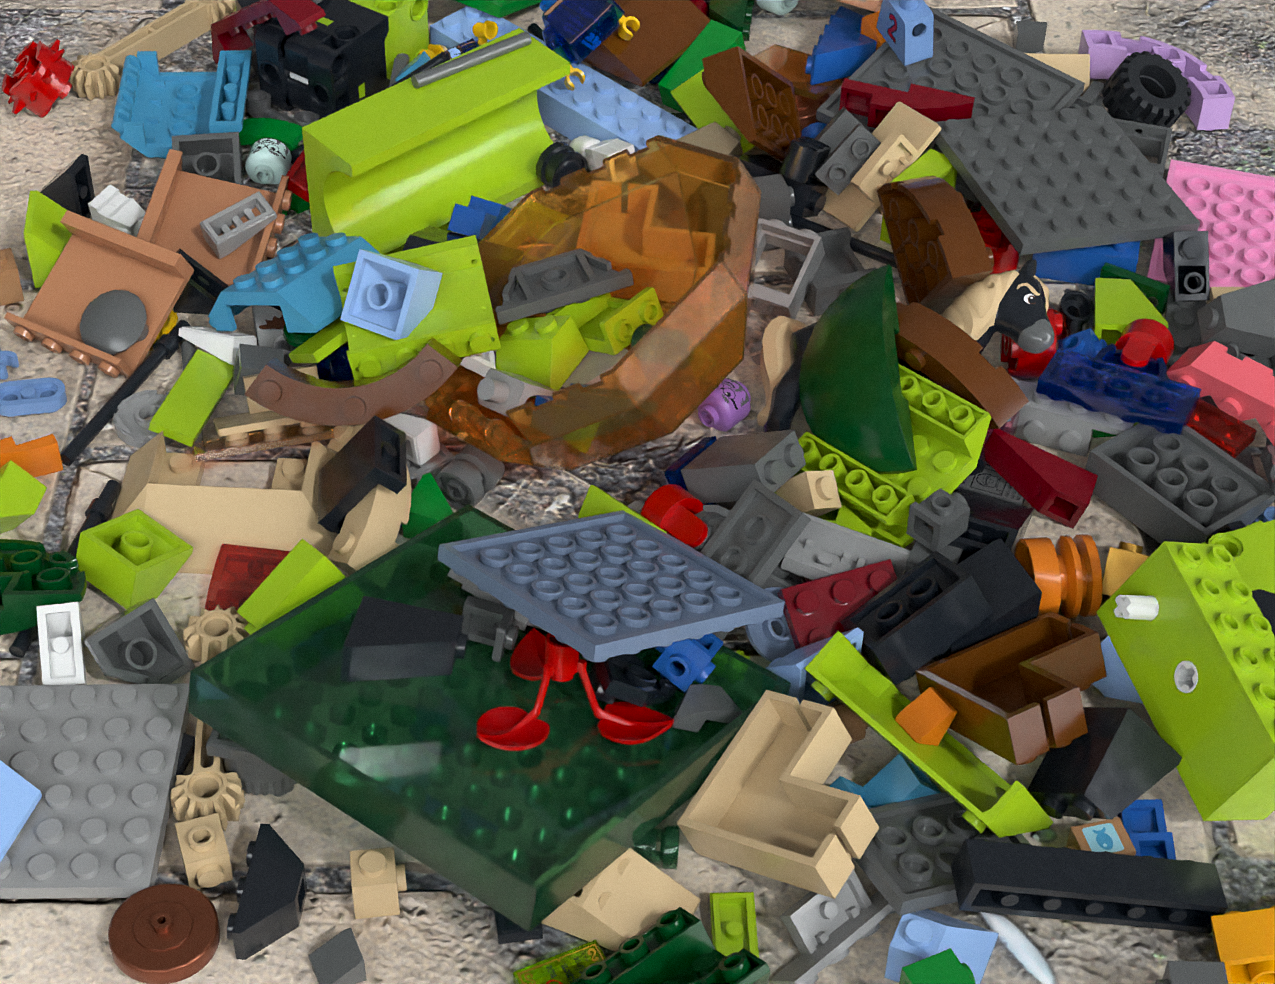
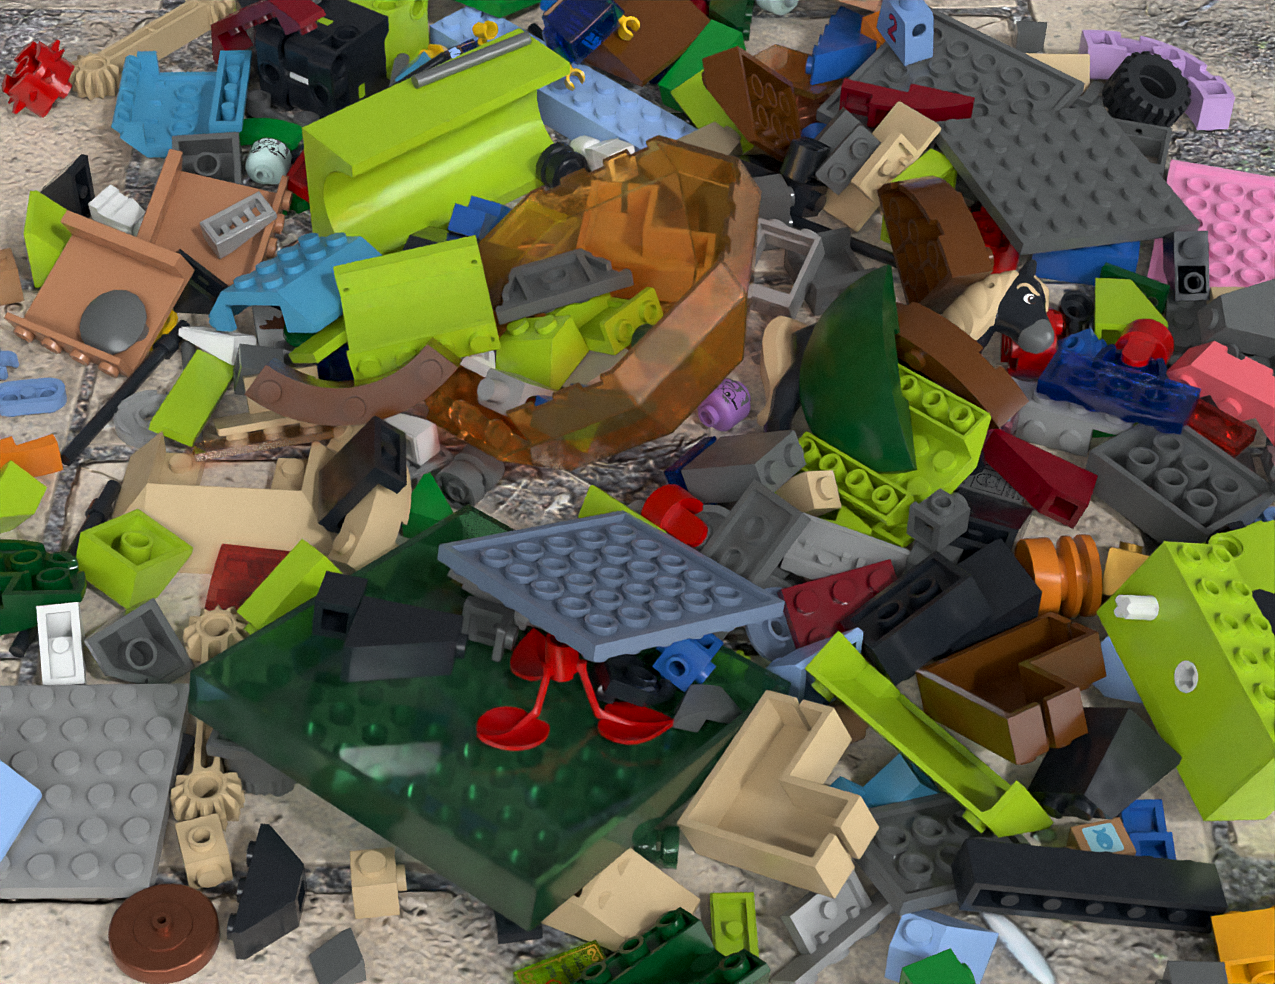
(337, 604): none -> black brick
(389, 294): light blue slope -> none
(927, 717): orange slope -> none

